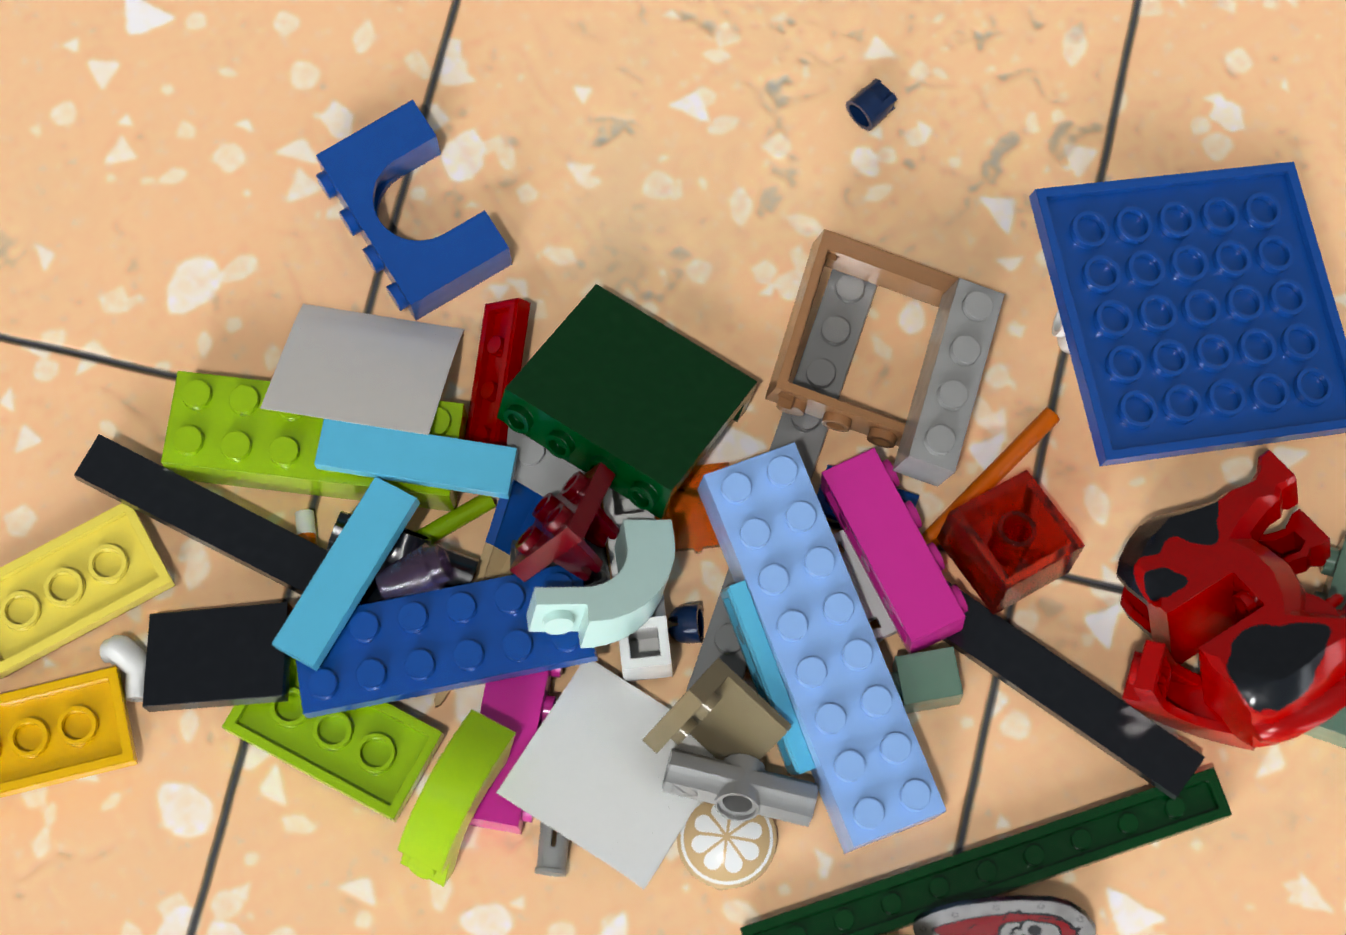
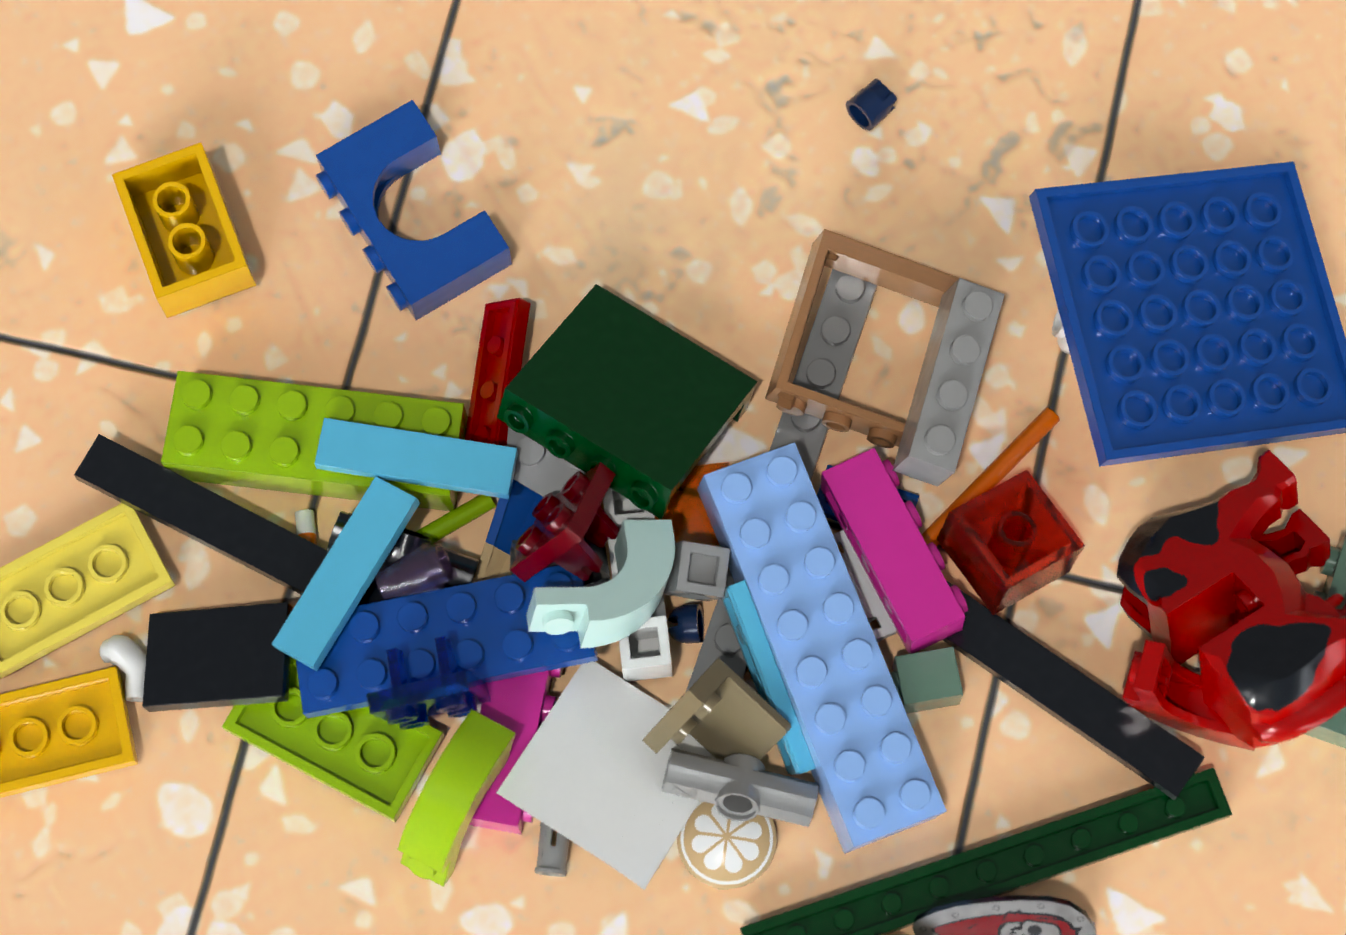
(183, 230): none -> yellow brick
(363, 369): white sticker -> none
(414, 702): none -> clear blue plate
(698, 571): none -> light grey brick

